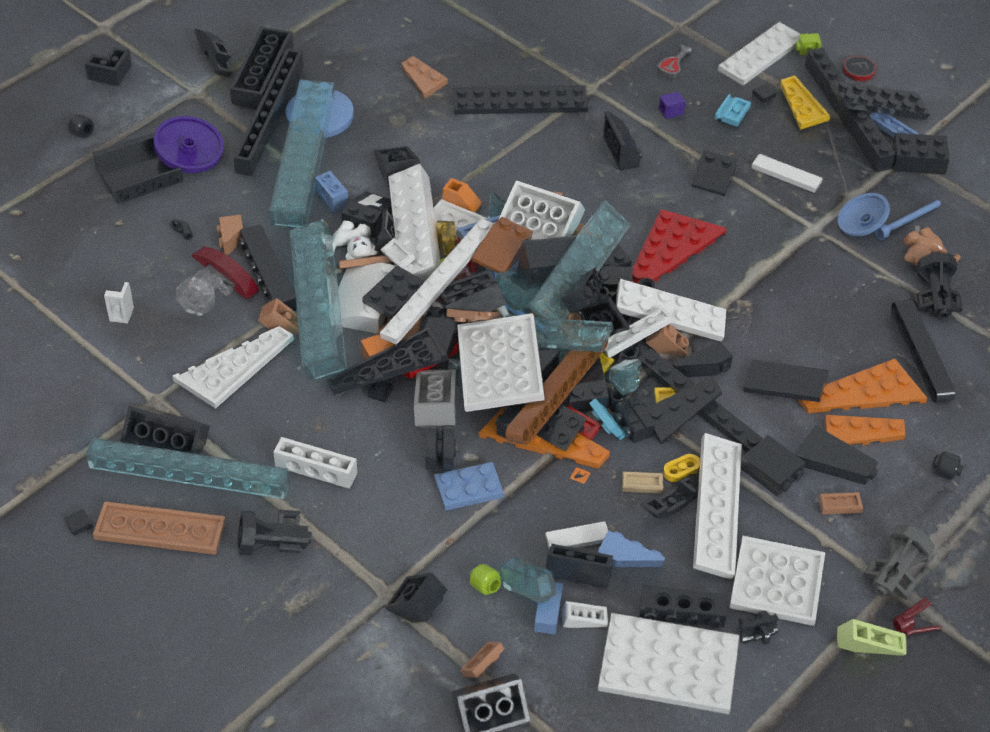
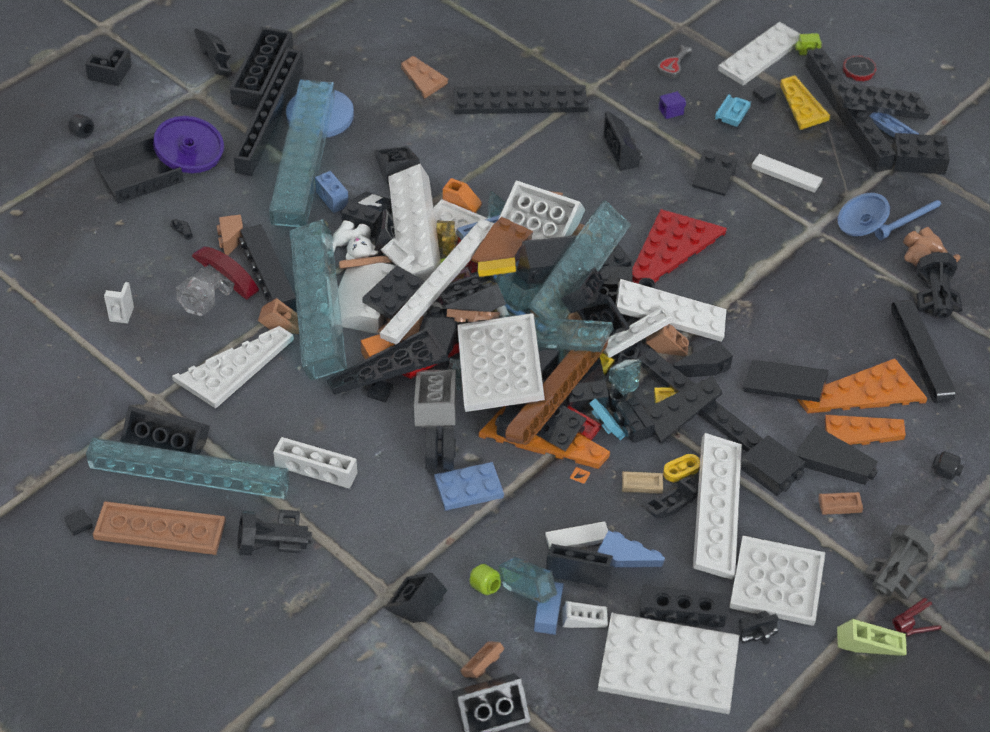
(496, 267): none -> yellow tile

